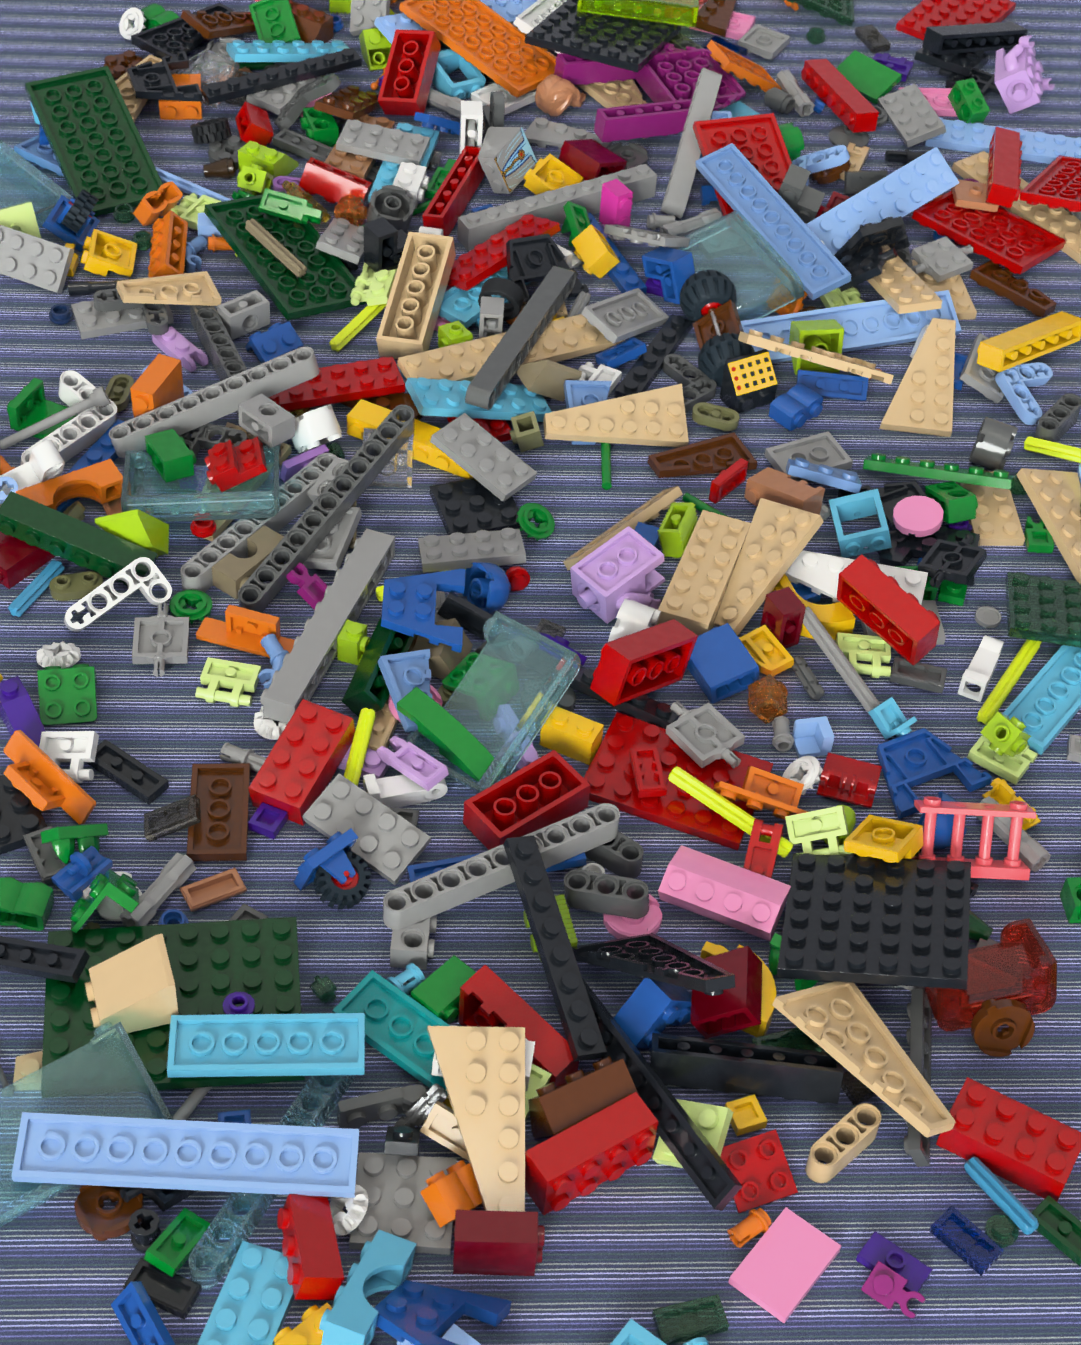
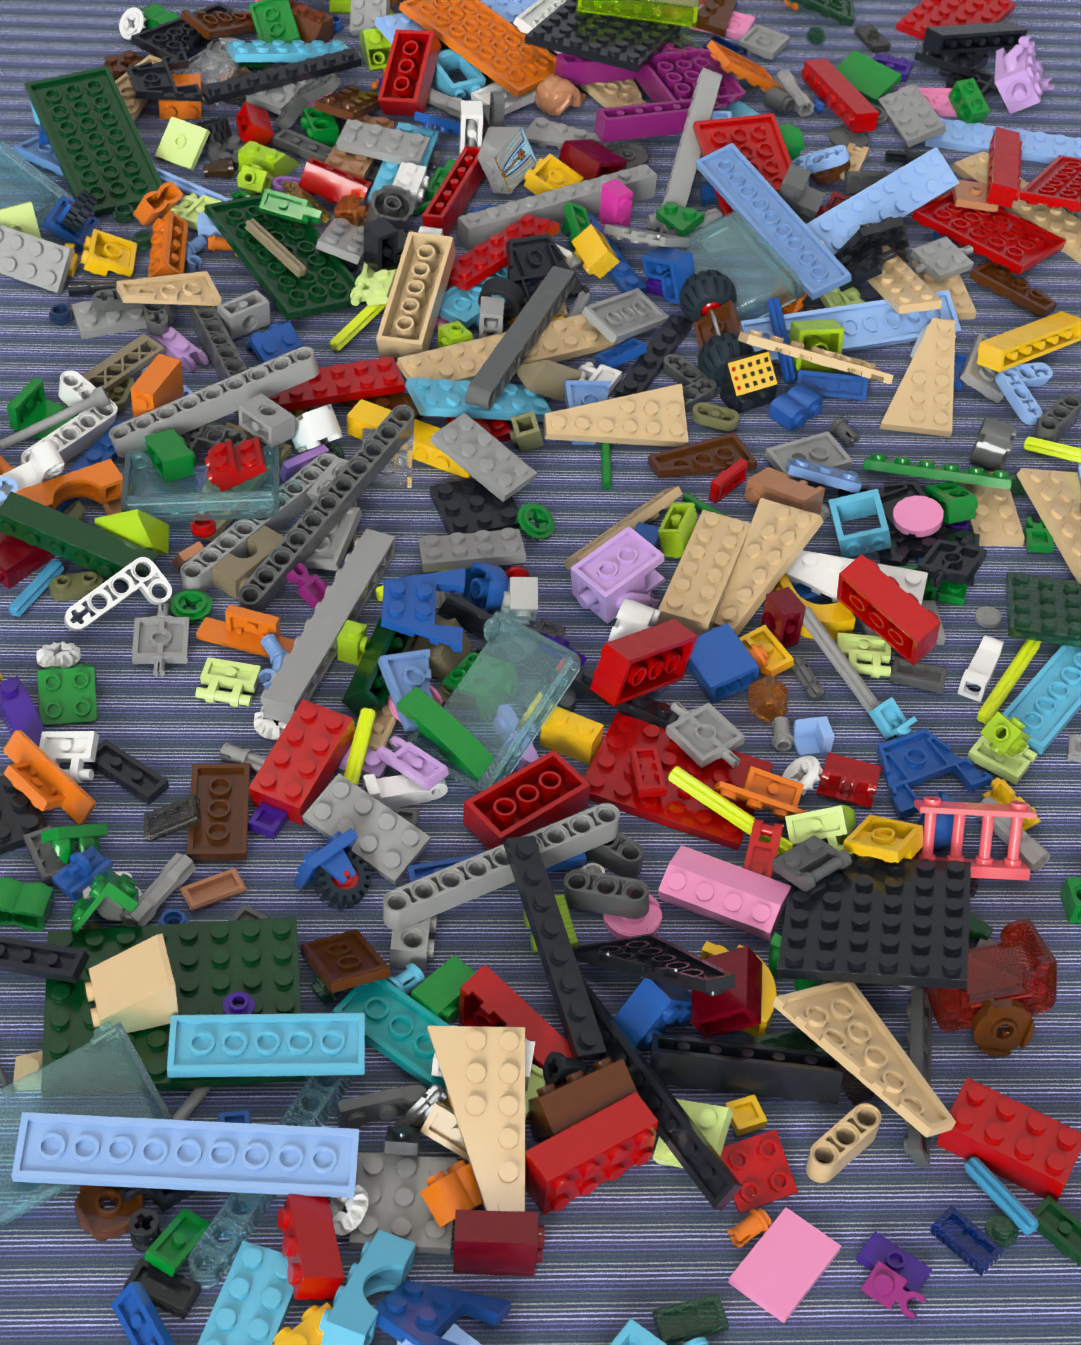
(124, 362): none -> dark tan fence
(182, 143): none -> yellowish green plate
(185, 555): none -> nougat plate
(344, 960): none -> reddish brown tile
(521, 600): none -> brick
(558, 1066): none -> black bush
(679, 218): none -> green wing
(759, 655): none -> orange plate
(779, 329): none -> blue axle
(810, 862): none -> dark grey plate
(844, 431): none -> dark grey pin

